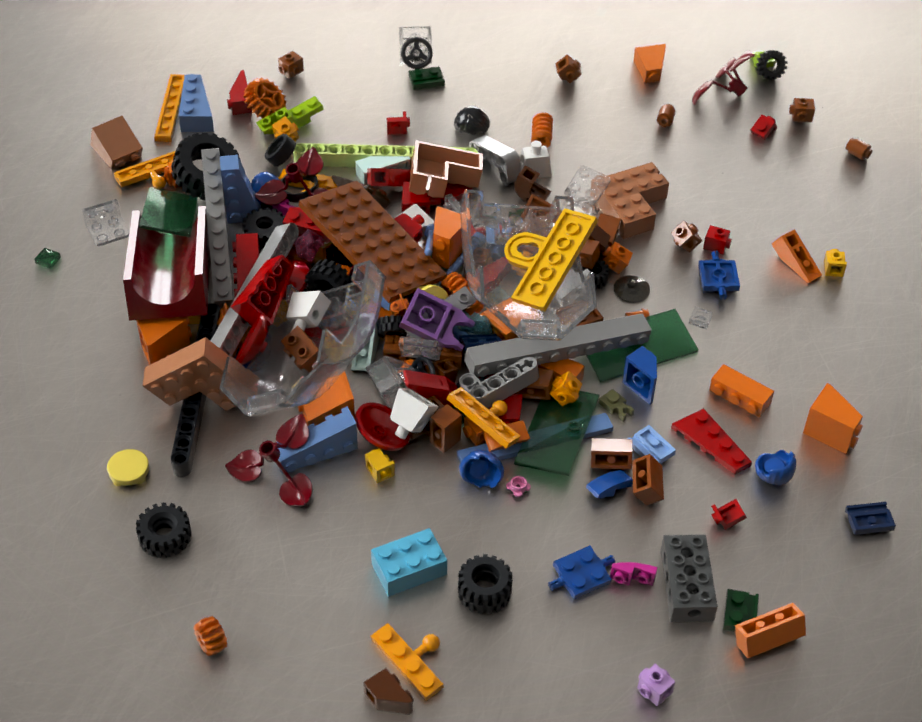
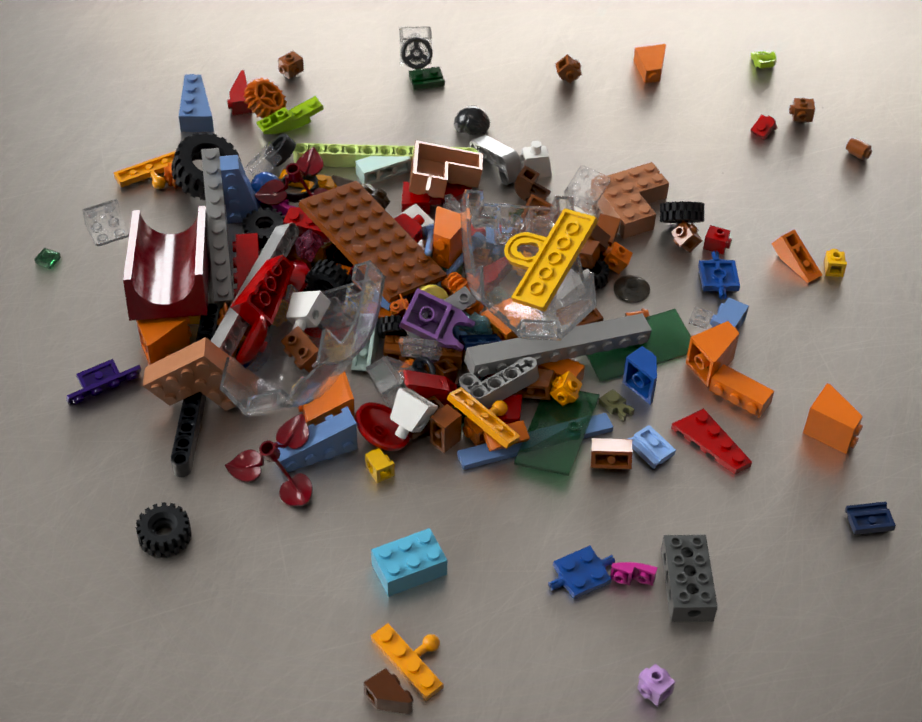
(100, 377): none -> dark purple bracket
(115, 142): nougat slope -> none
(128, 467): light yellow tile -> none
(168, 212): clear green piece -> none
(170, 109): light orange tile -> none
(210, 635): orange gear -> none
(263, 161): none -> clear panel
(284, 126): light orange brick -> none
(387, 177): red slope -> none
(398, 125): red bracket -> none
(481, 469): blue piece -> none
(482, 598): black tyre -> none
(518, 481): bright pink plate -> none
(542, 128): orange piece -> none
(606, 484): blue slope -> none
(647, 479): dark orange brick -> none
(666, 115): dark orange brick -> none
(682, 211): none -> black tyre
(711, 350): none -> orange slope
(728, 514): red bracket -> none
(730, 311): none -> medium blue brick
(736, 84): dark red plant -> none
(739, 608): dark green plate -> none
(762, 68): black tyre -> none
(770, 630): orange brick -> none
(776, 467): blue piece -> none

